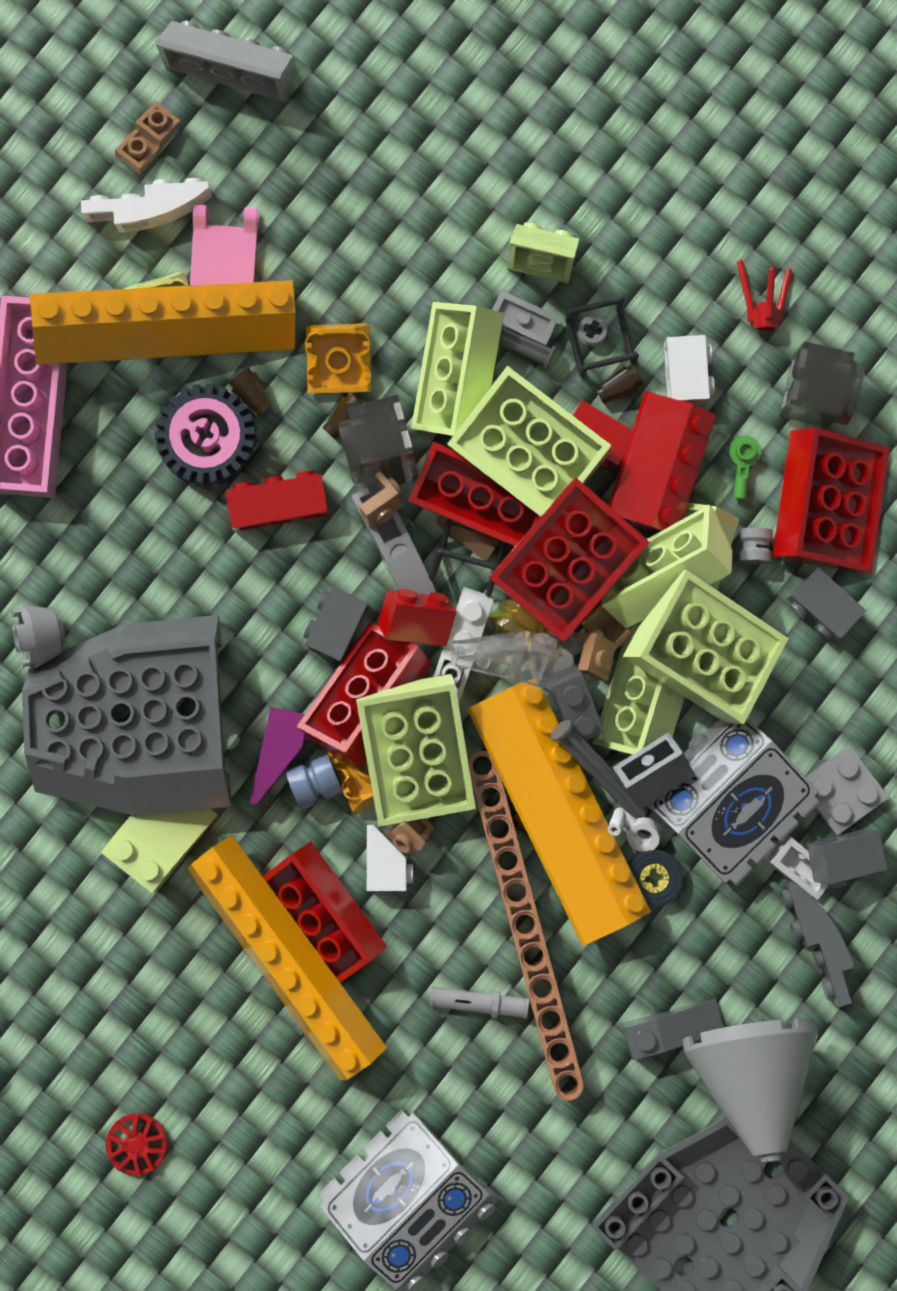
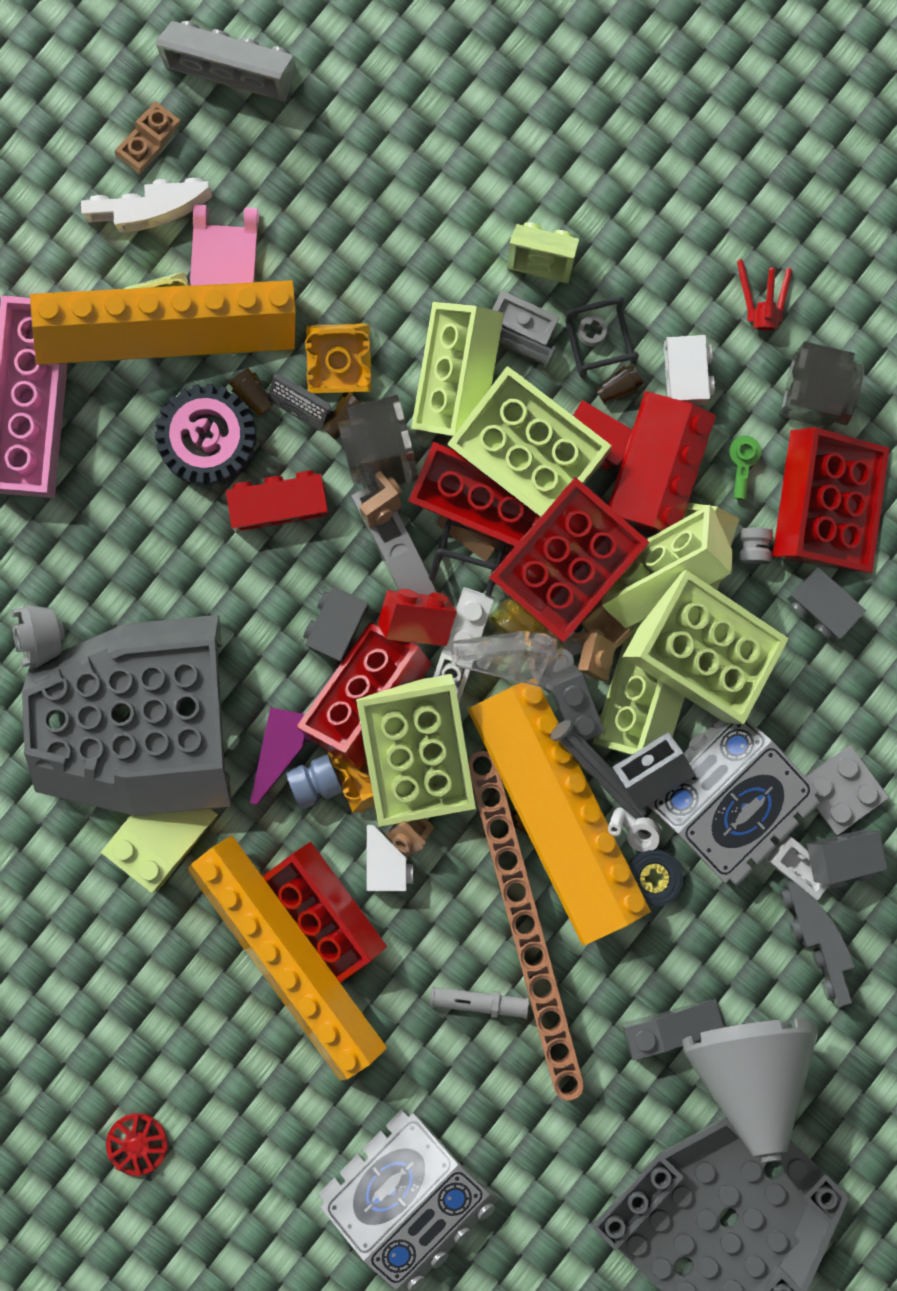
(299, 402): none -> slope

